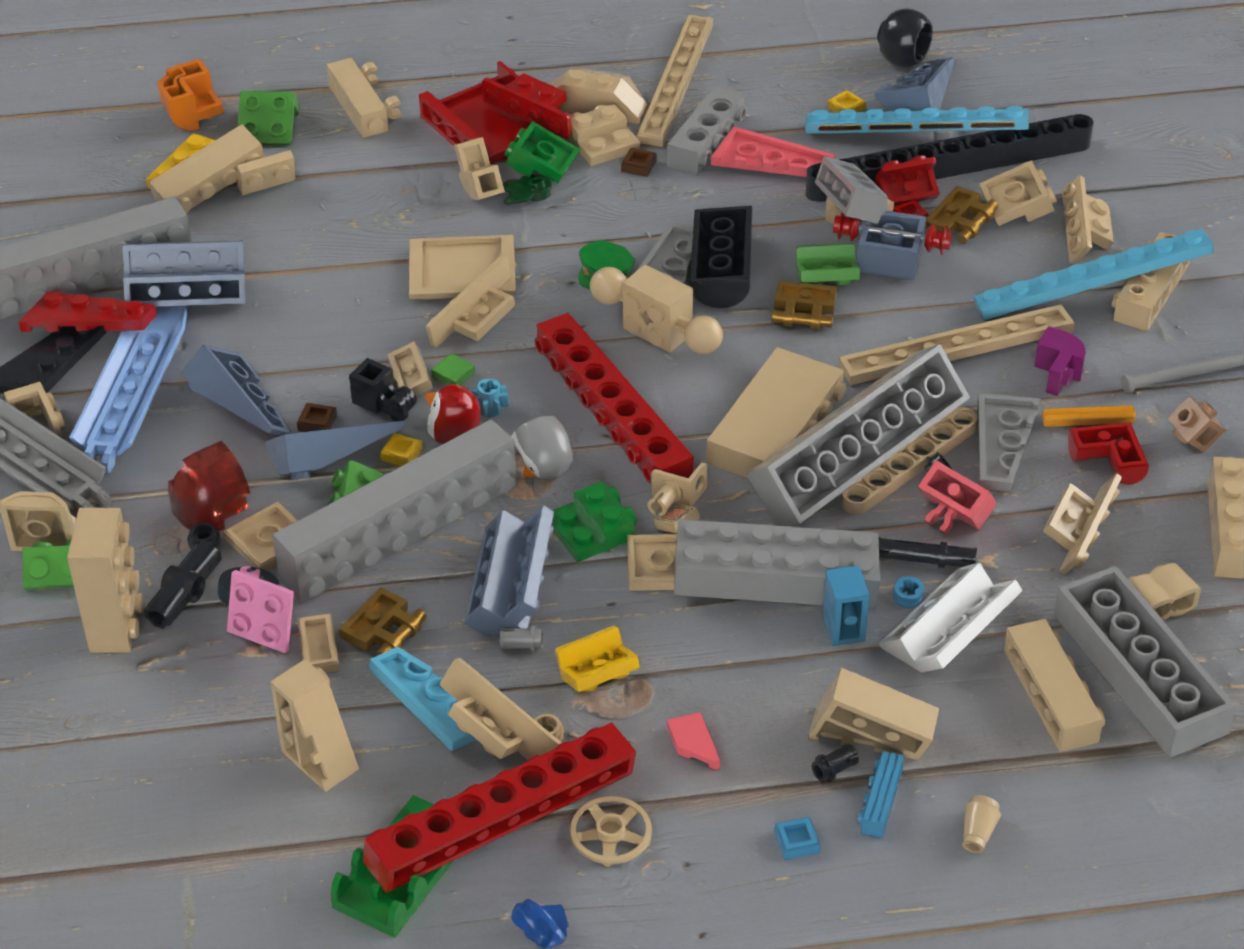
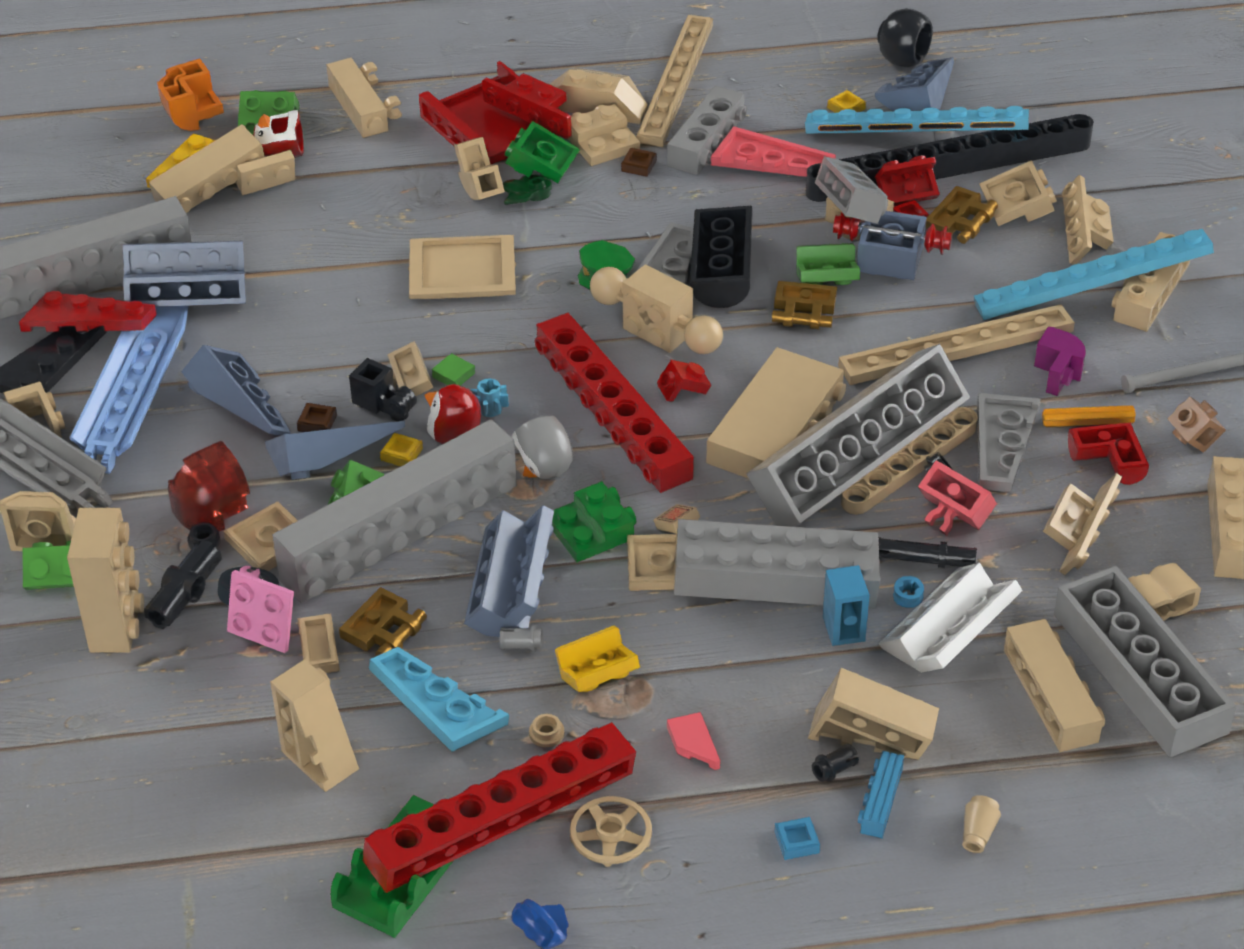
(280, 133): none -> piece
(476, 307): tan bracket -> none
(493, 716): tan bracket -> none
(676, 489): tan bracket -> none
(683, 376): none -> red bracket

